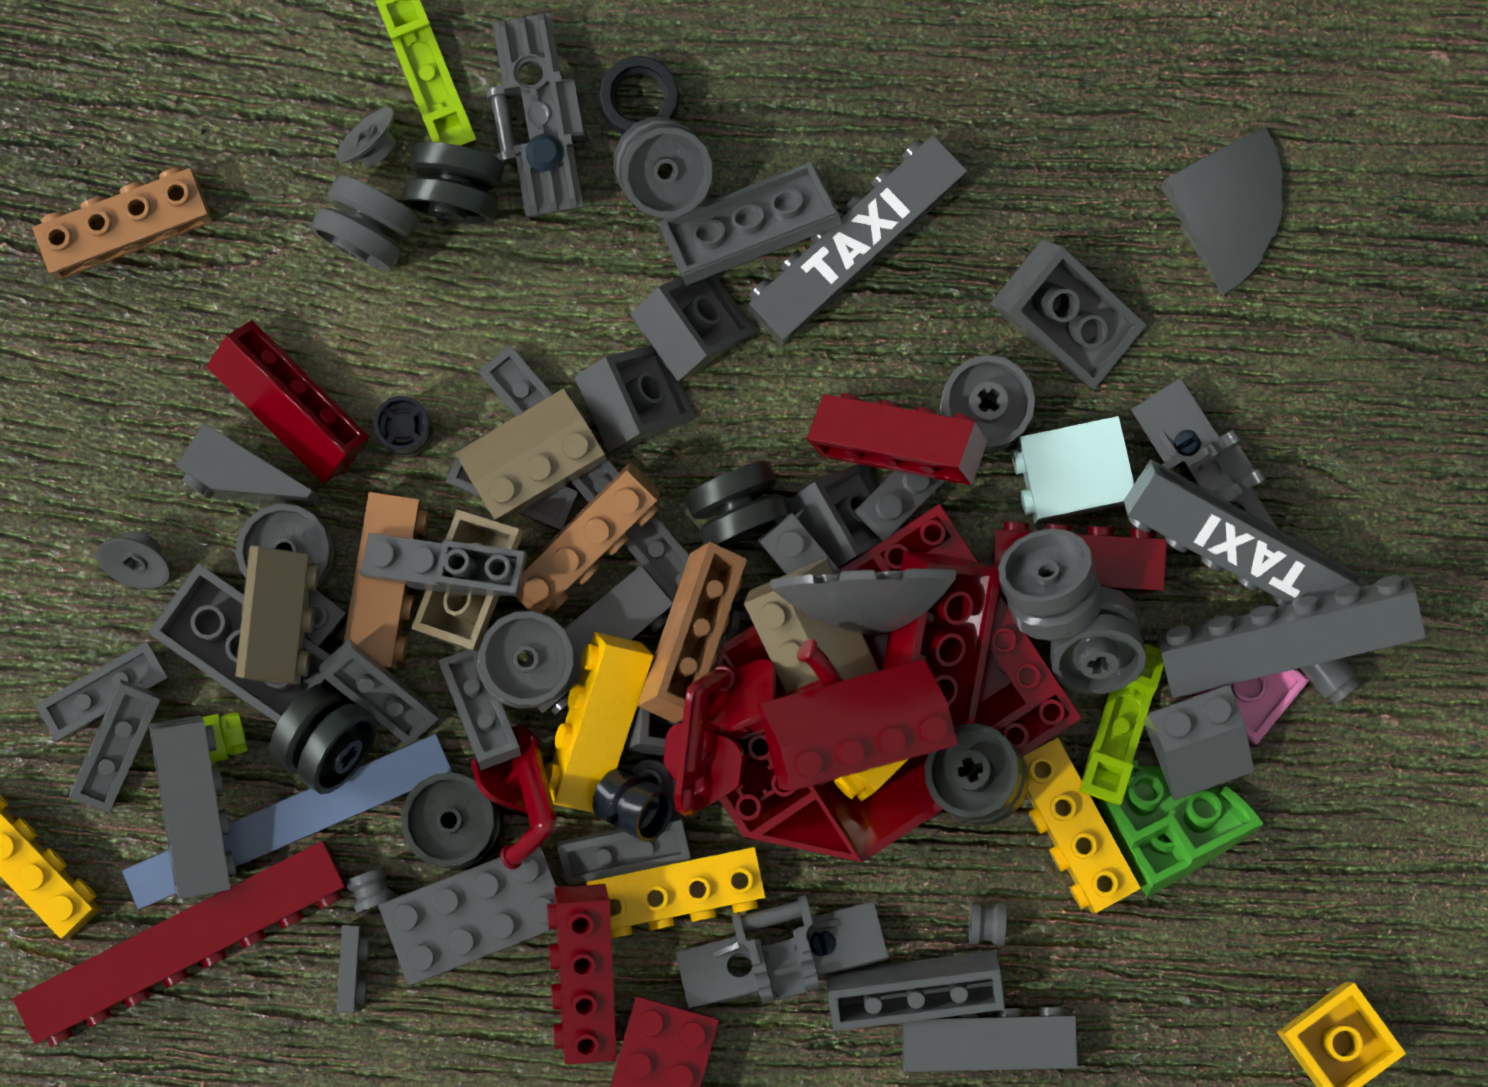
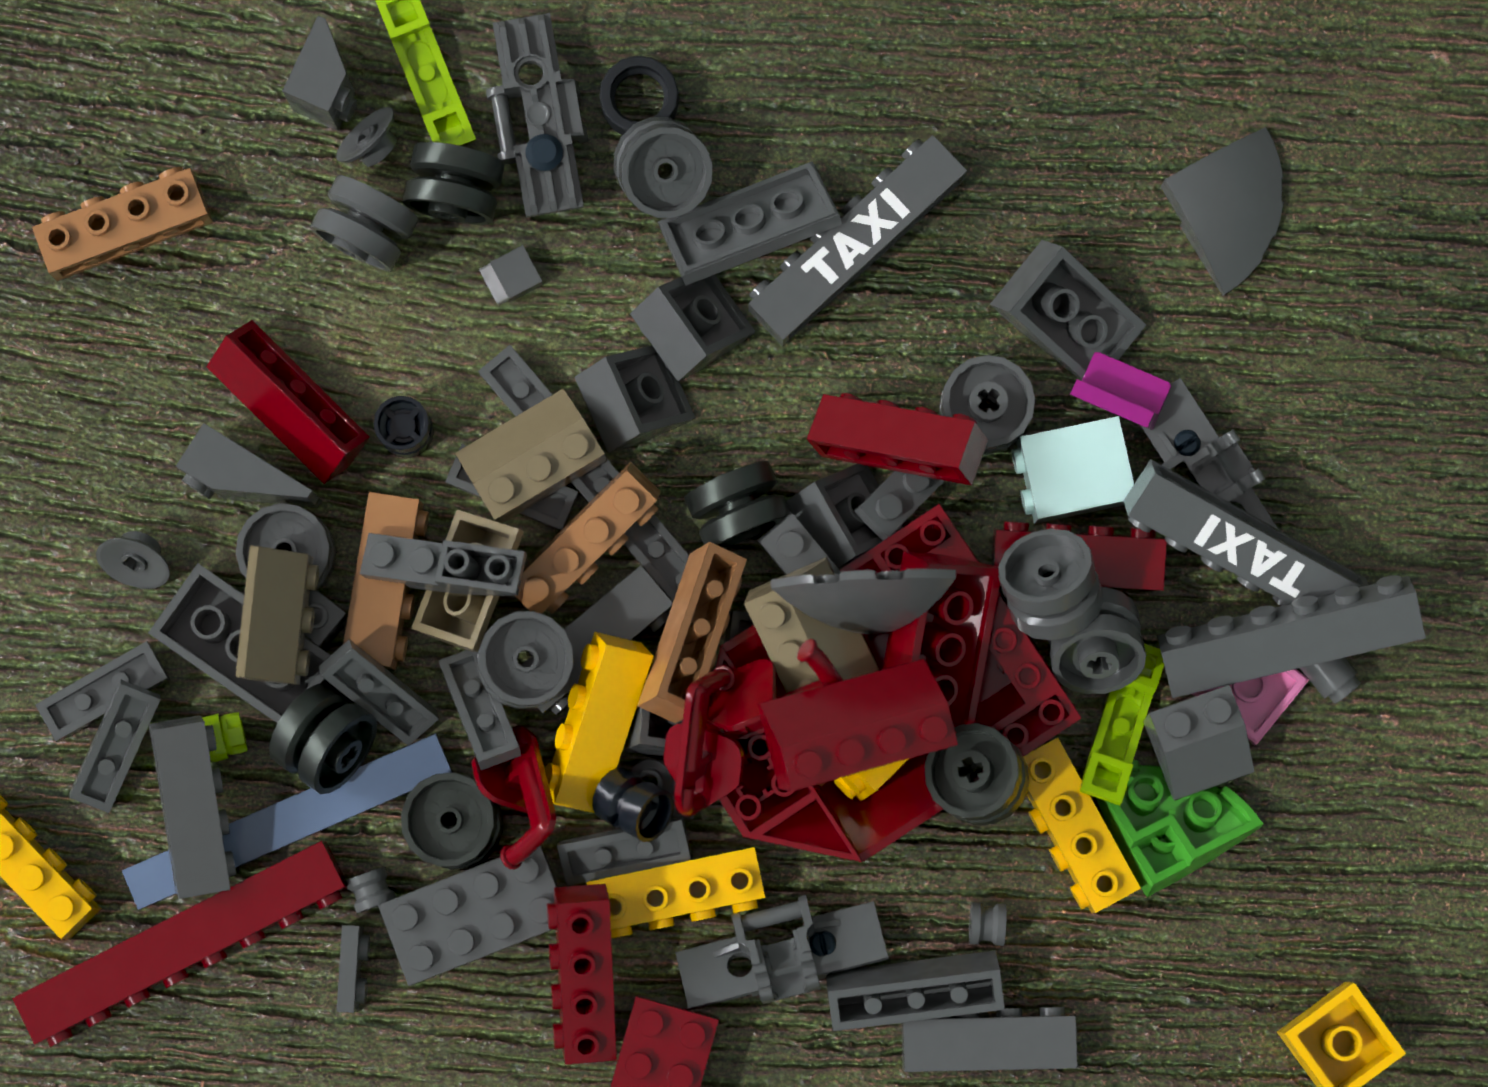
(319, 80): none -> dark grey slope
(511, 276): none -> dark grey piece
(1122, 390): none -> magenta panel

